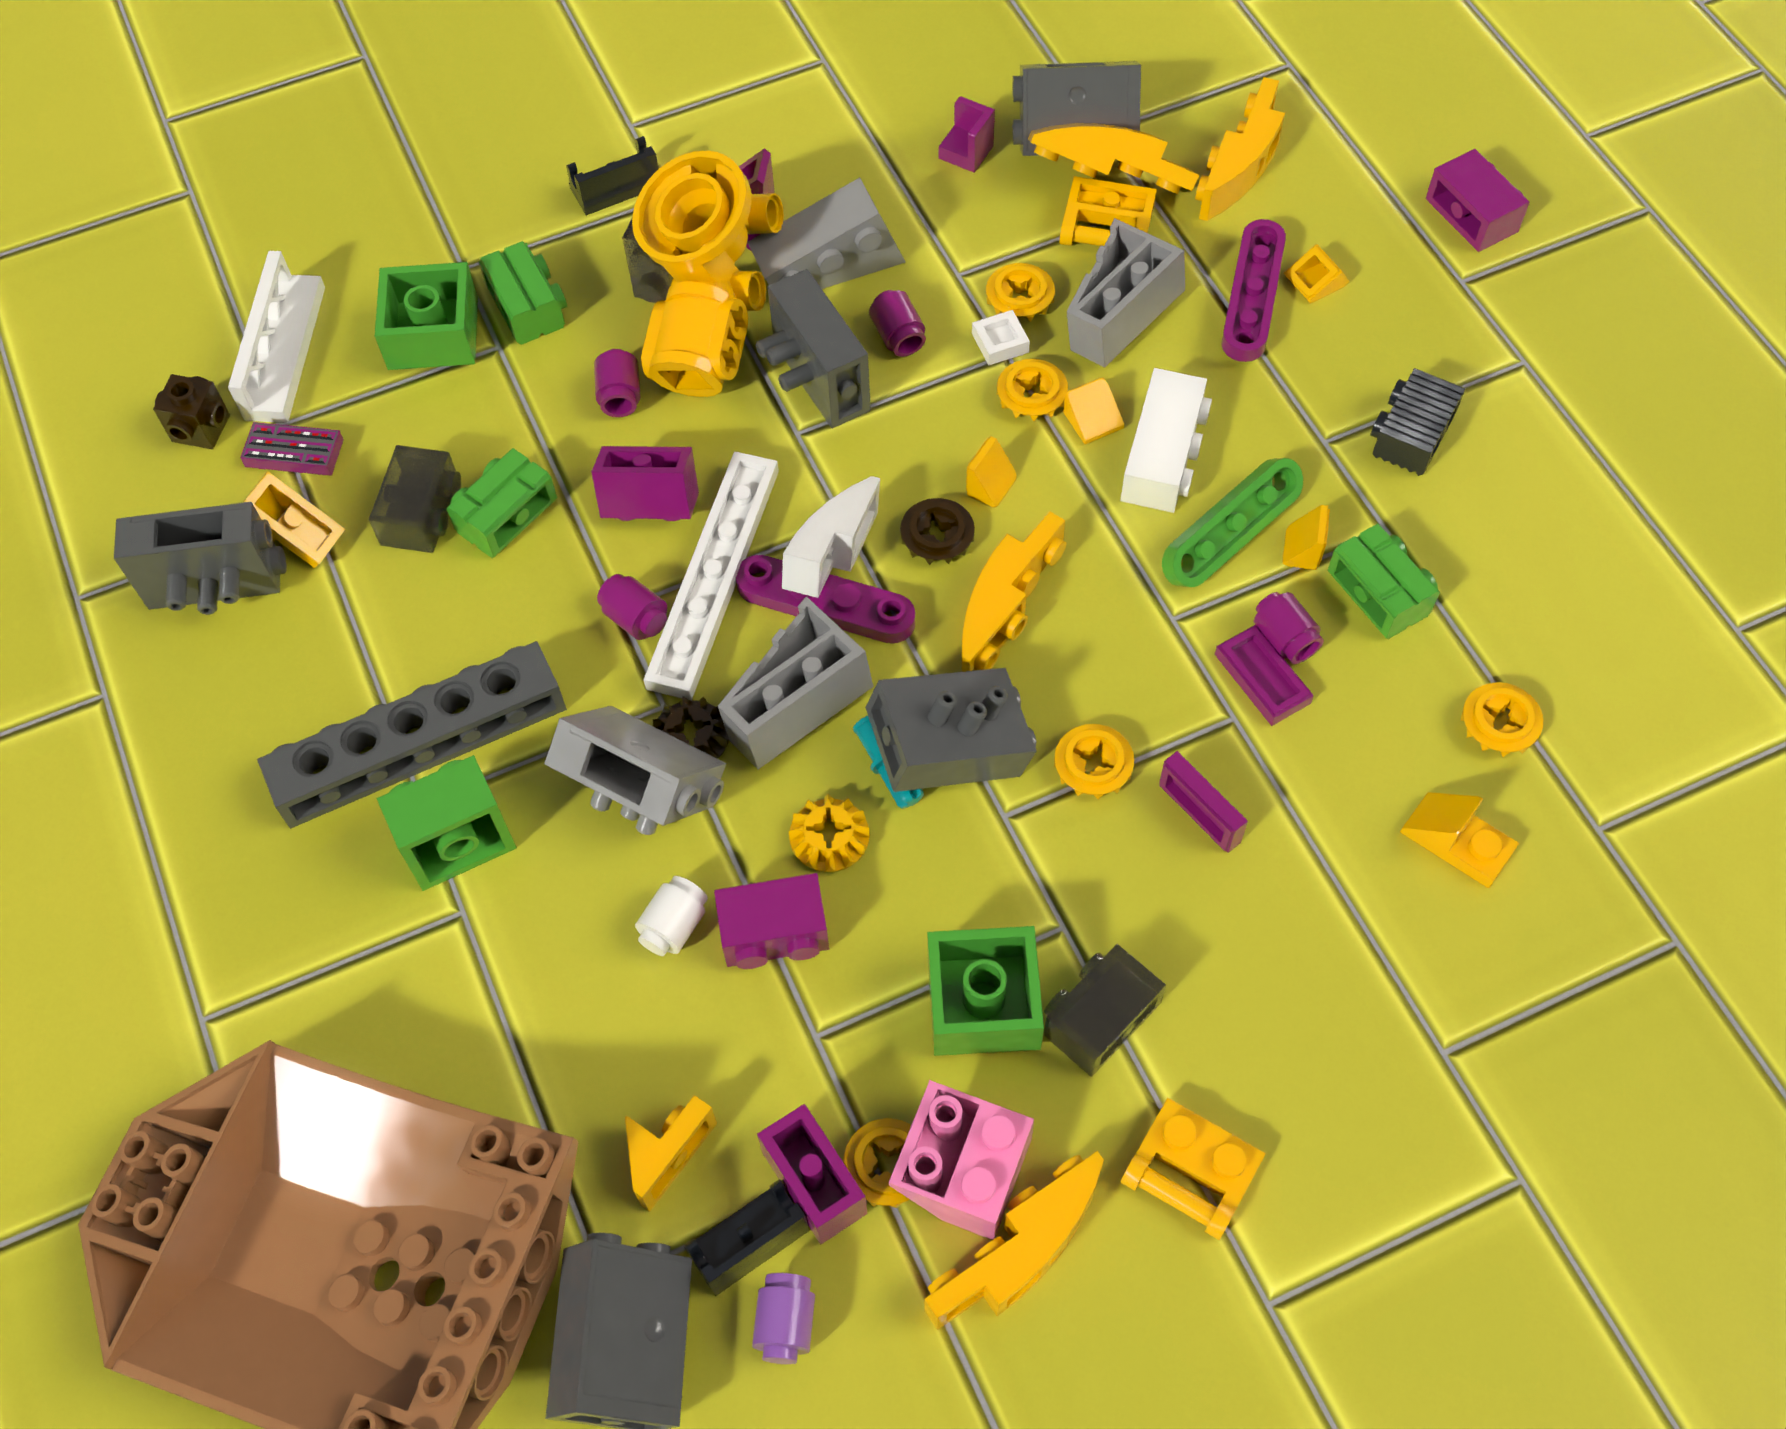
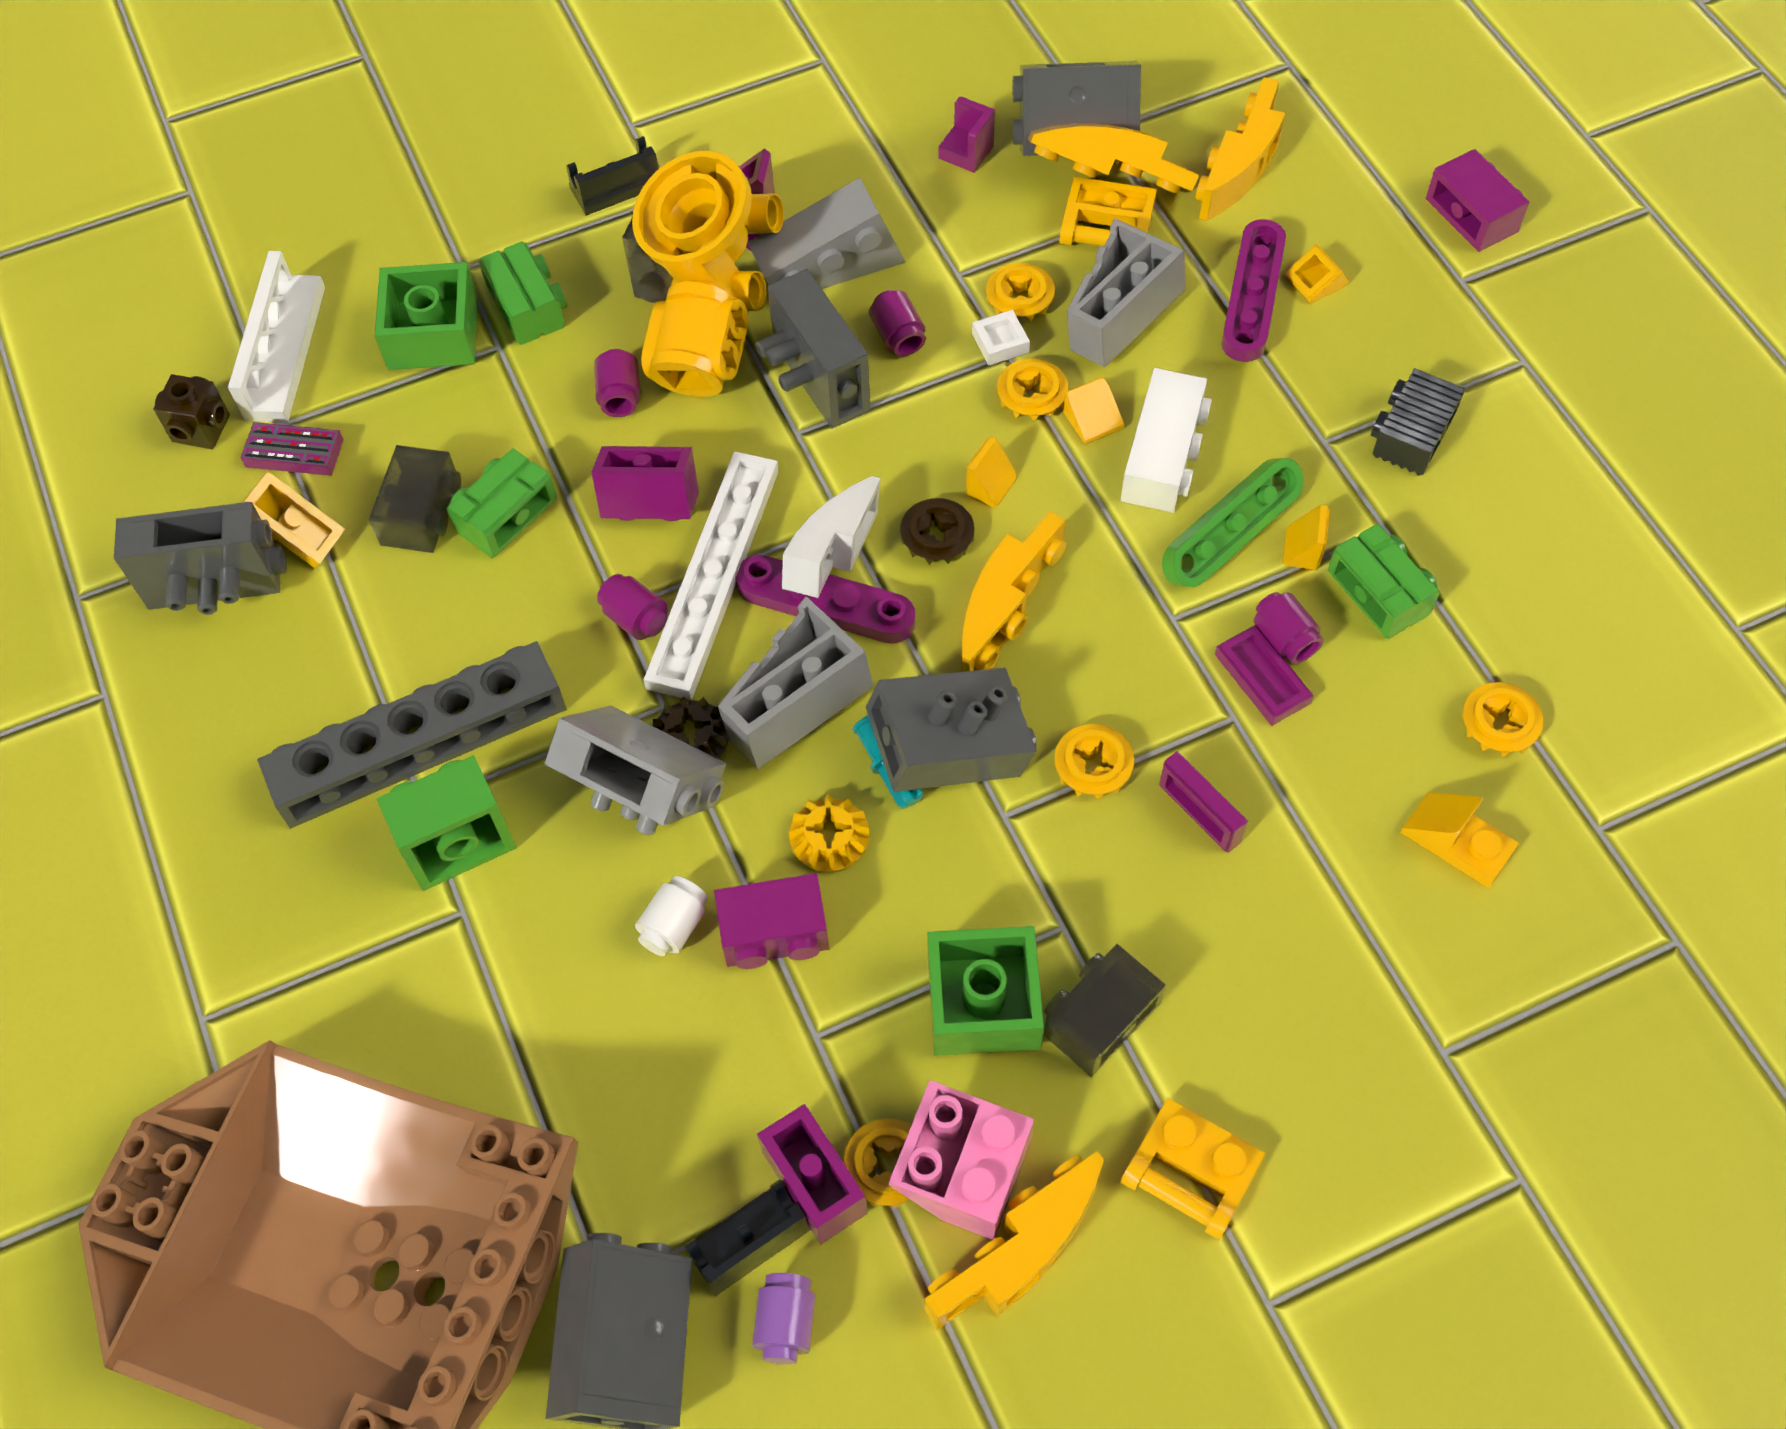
(659, 1161): yellow slope -> none

